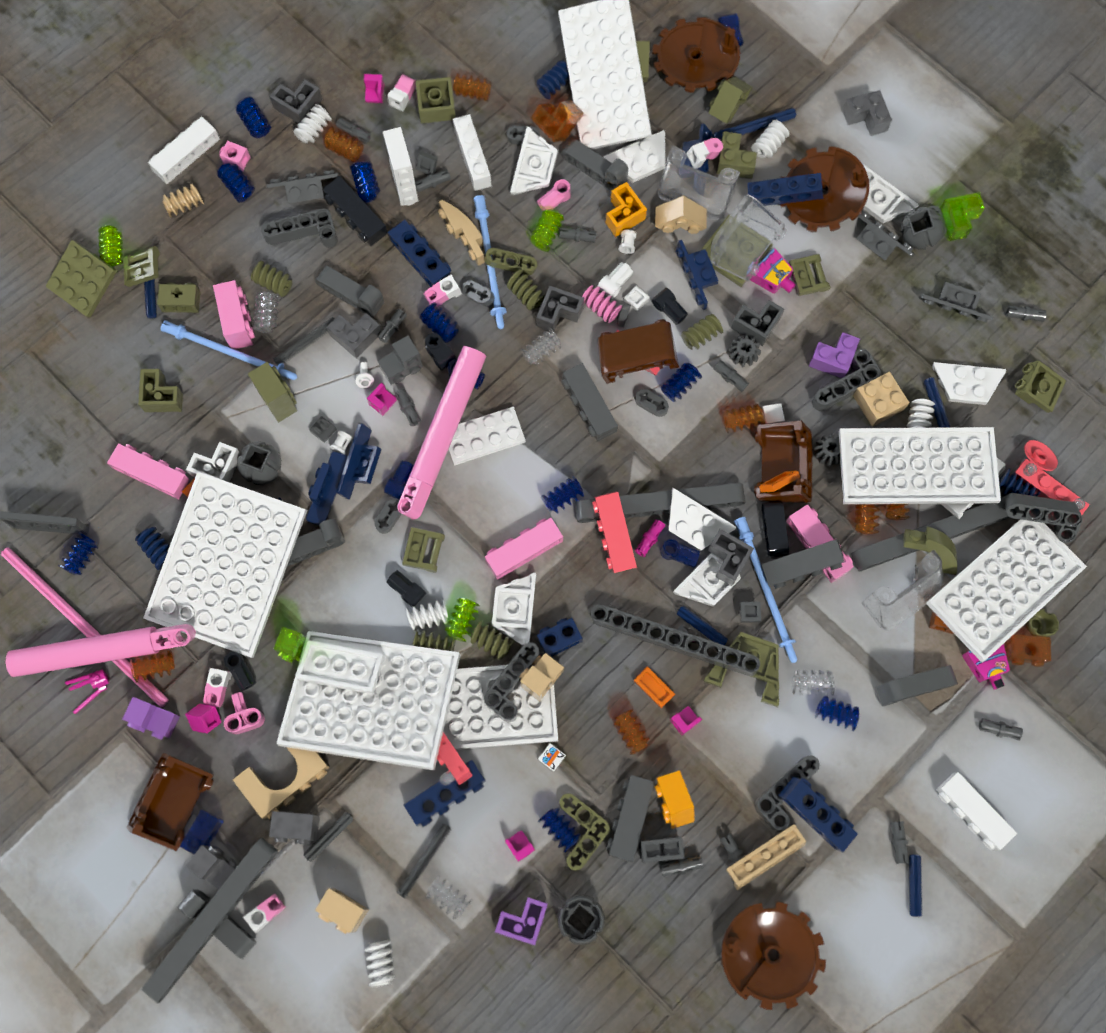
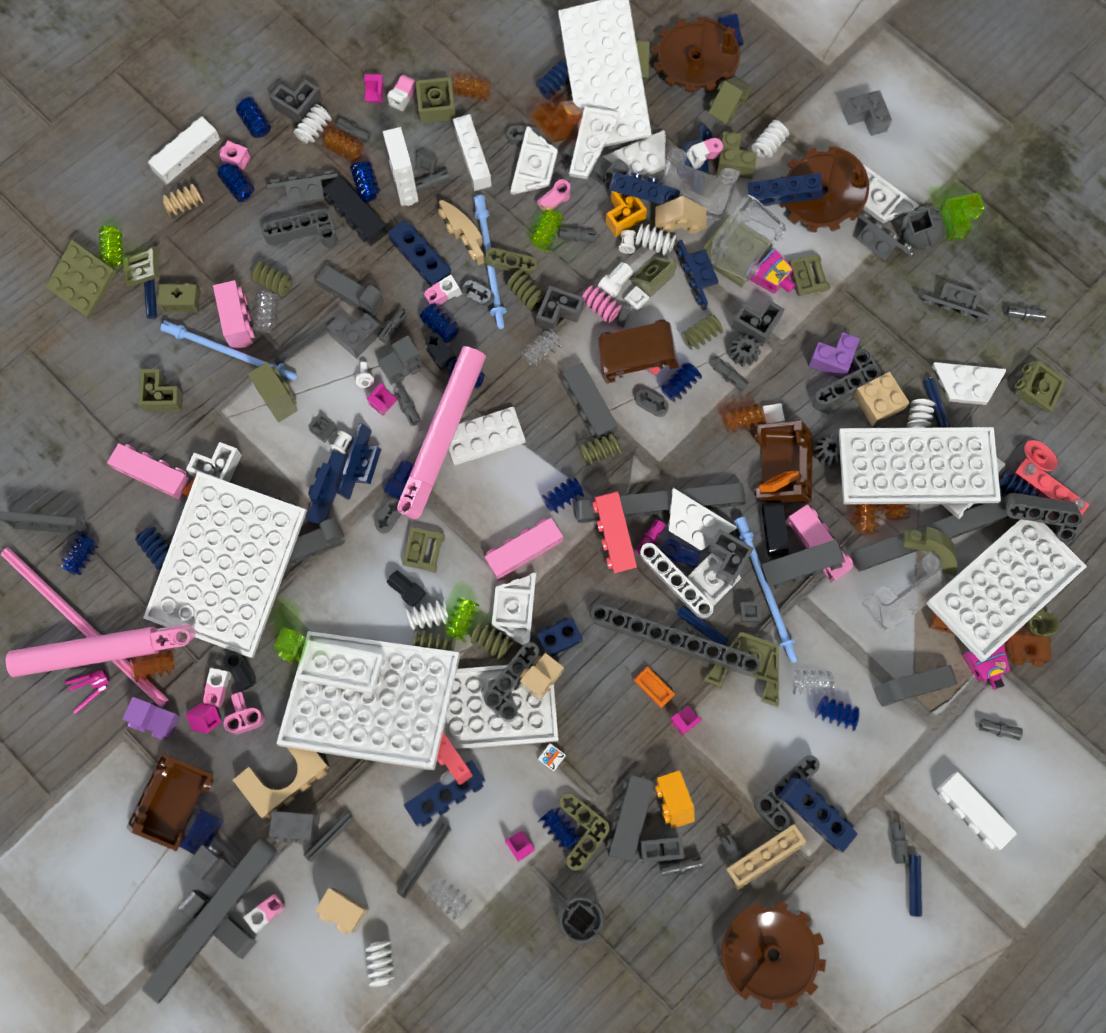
(269, 468): dark grey piece -> none
(525, 927): medium lavender brick -> none
(591, 139): none -> white wing
(599, 449): none -> olive piece
(631, 732): clear orange piece -> none
(642, 188): none -> dark blue bracket
(654, 275): none -> olive slope
(655, 239): none -> white piece
(666, 302): black piece -> none
(673, 571): none -> white beam
(758, 123): dark blue axle -> none

